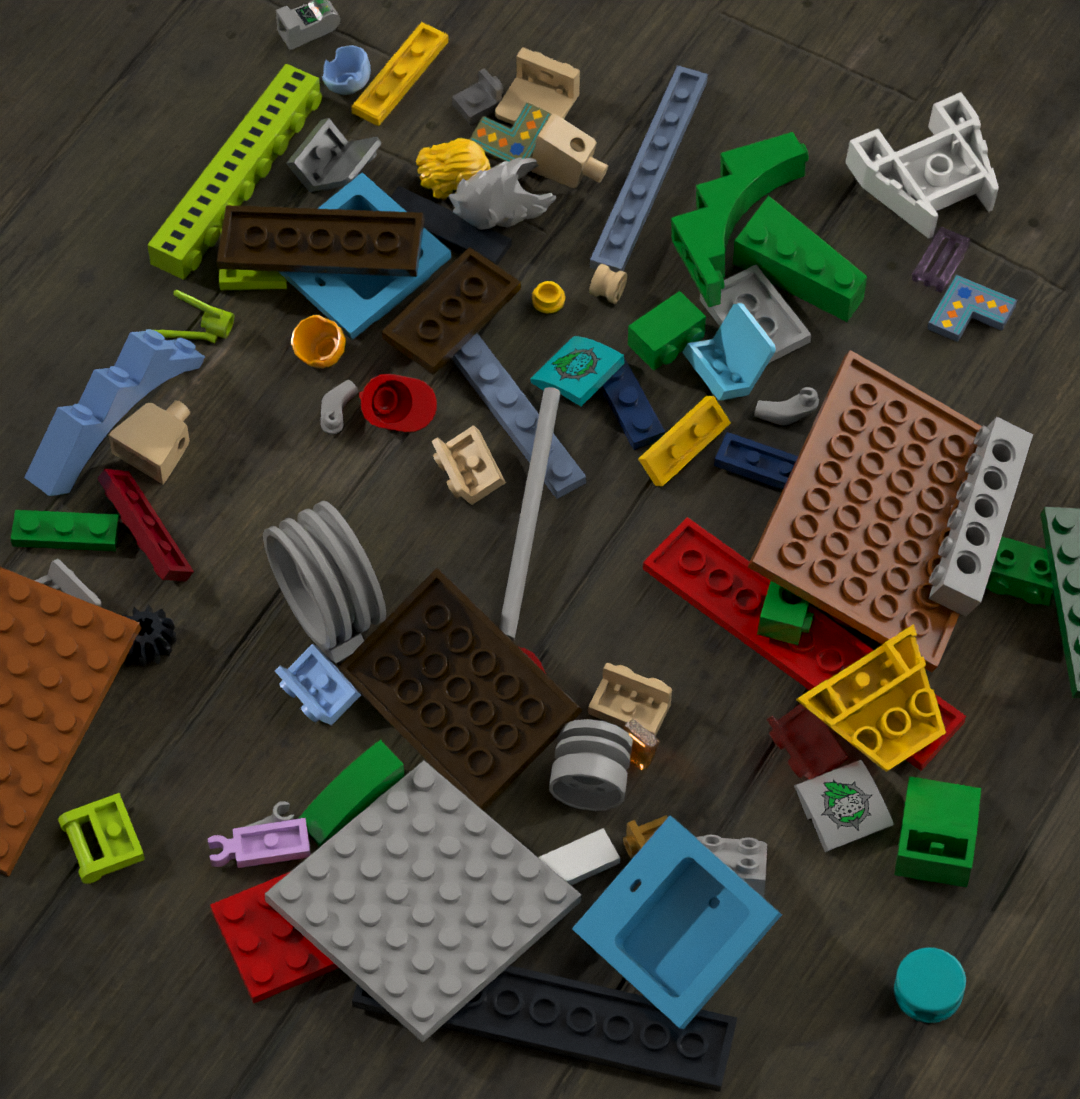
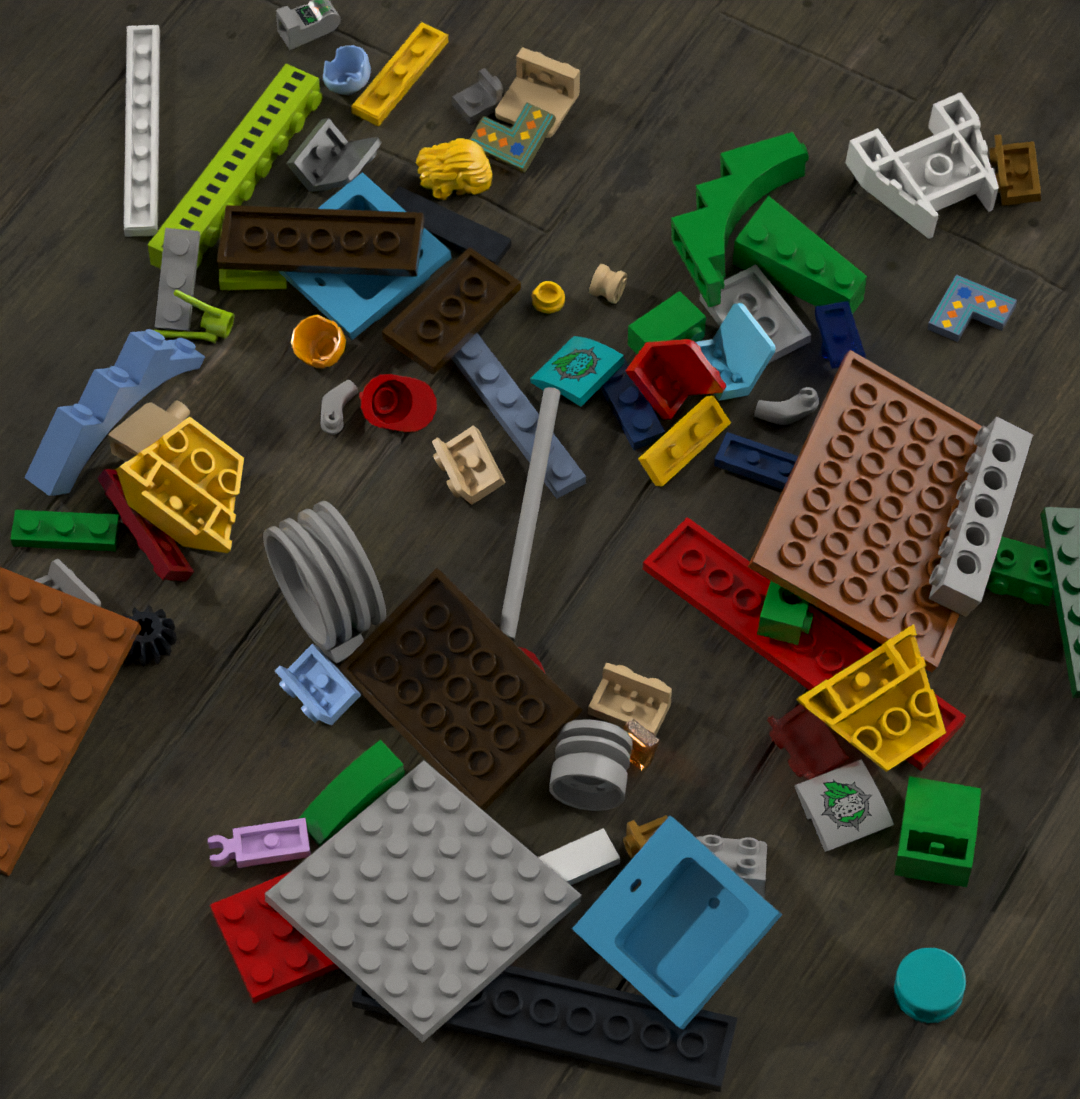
(112, 832): lime plate -> none
(142, 131): none -> white tile
(177, 273): none -> light grey plate
(186, 486): none -> yellow wedge
(279, 808): light grey hand -> none
(497, 197): light grey head -> none
(566, 154): tan torso -> none
(649, 169): sand blue plate -> none
(671, 372): none -> red bracket
(838, 332): none -> clear blue panel
(930, 278): clear purple tile -> none
(1016, 171): none -> pearl gold bracket

